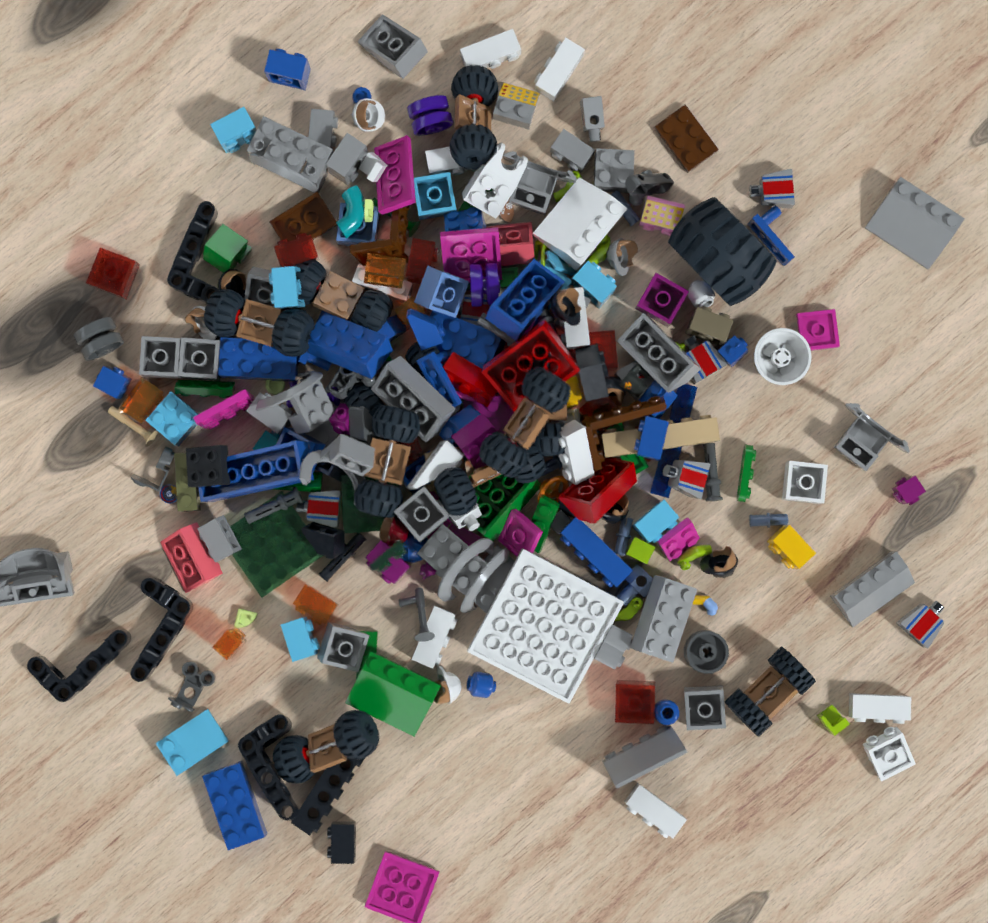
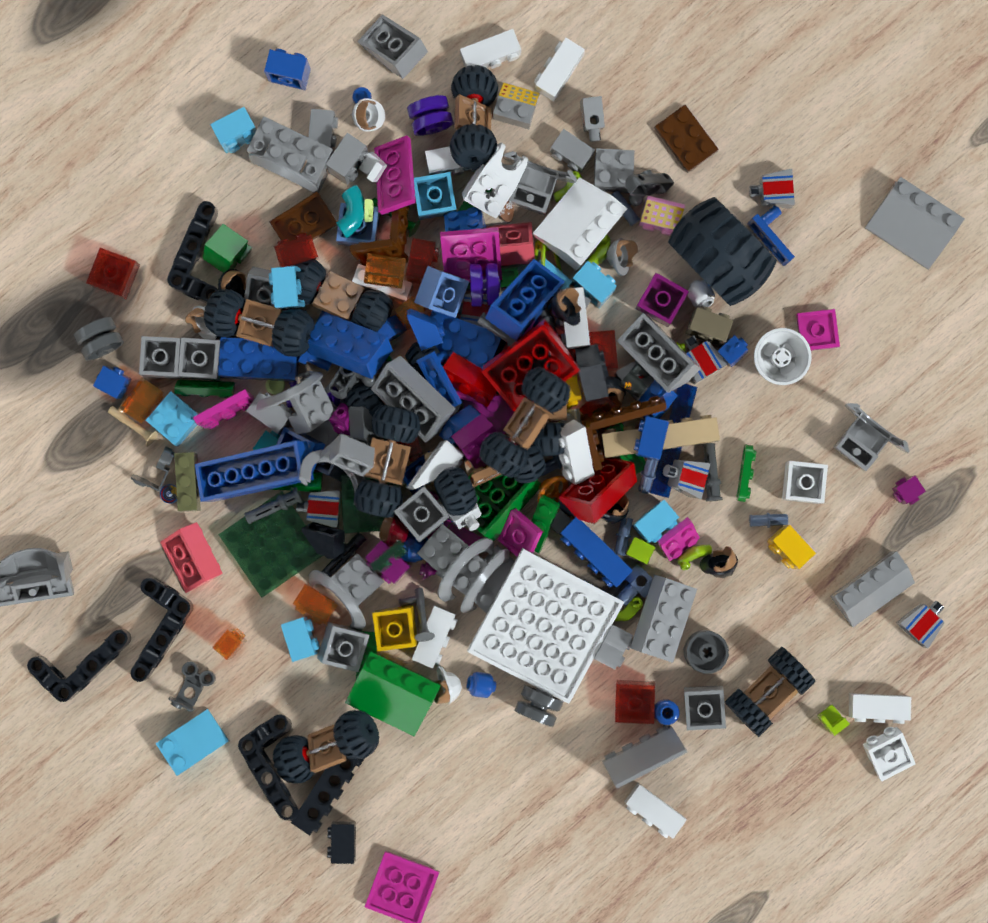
(207, 466): black brick -> none
(219, 538): light grey brick -> none
(235, 805): blue brick -> none
(244, 618): yellowish green tile -> none
(351, 586): none -> light grey piece
(395, 628): none -> yellow brick
(538, 706): none -> dark grey wheel
(559, 264): medium azure piece -> none
(648, 475): none -> sand blue axle
(707, 602): light blue arm -> none

